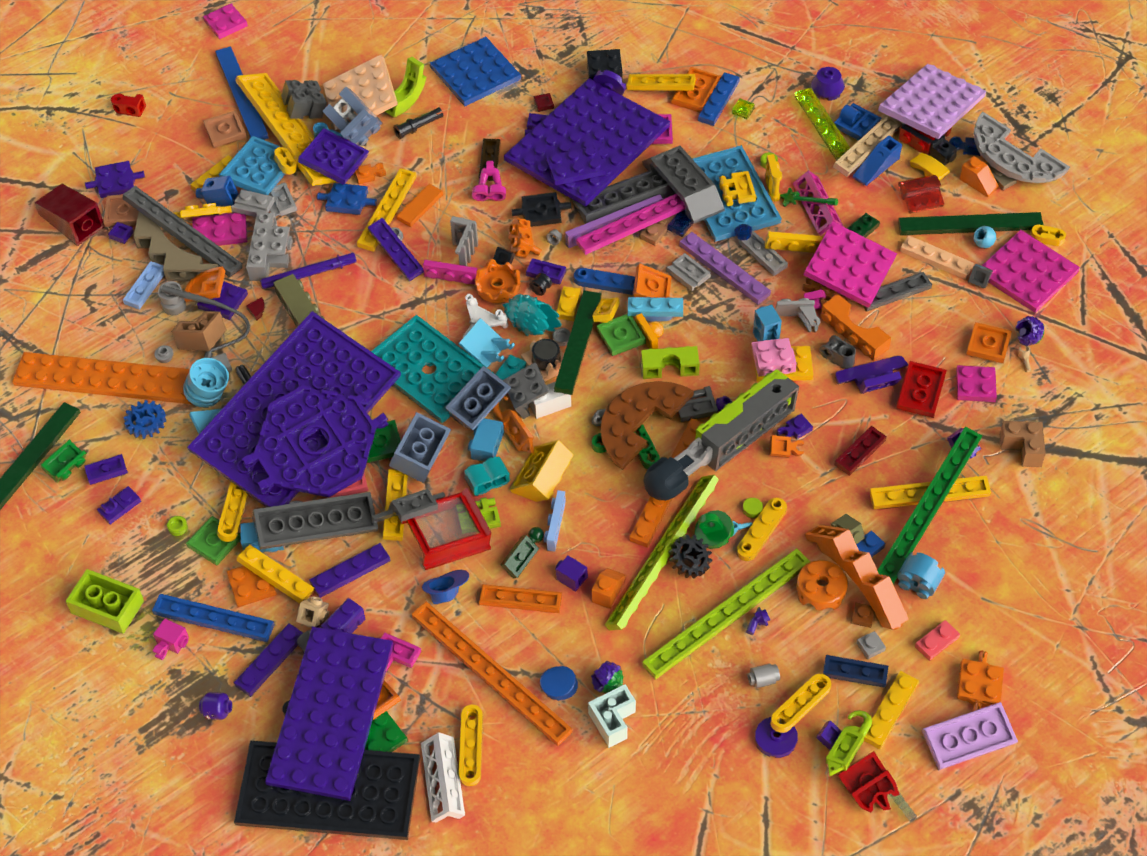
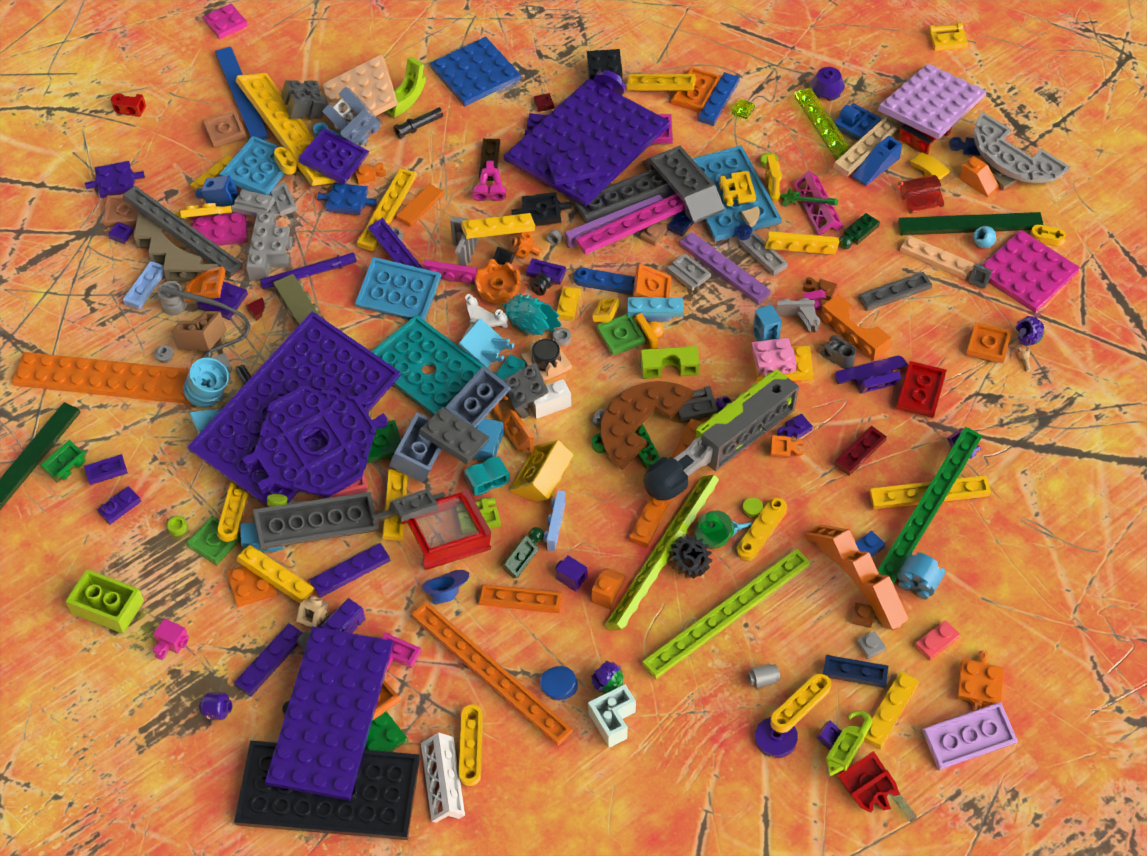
(70, 213): dark red slope -> none
(145, 419): blue gear -> none
(213, 617): blue plate -> none
(276, 500): none -> lime tile
(398, 289): none -> dark azure plate
(454, 435): none -> dark grey plate
(498, 225): none -> yellow plate
(577, 343): dark green tile -> none
(751, 216): none -> tan tile
(760, 618): dark purple plate -> none
(822, 596): orange plate -> none
(850, 264): dark pink plate -> none
(853, 525): olive brick -> none
(942, 150): black brick -> none
(948, 40): none -> yellow plate
(976, 383): dark pink plate -> none
(1026, 438): medium nougat brick -> none

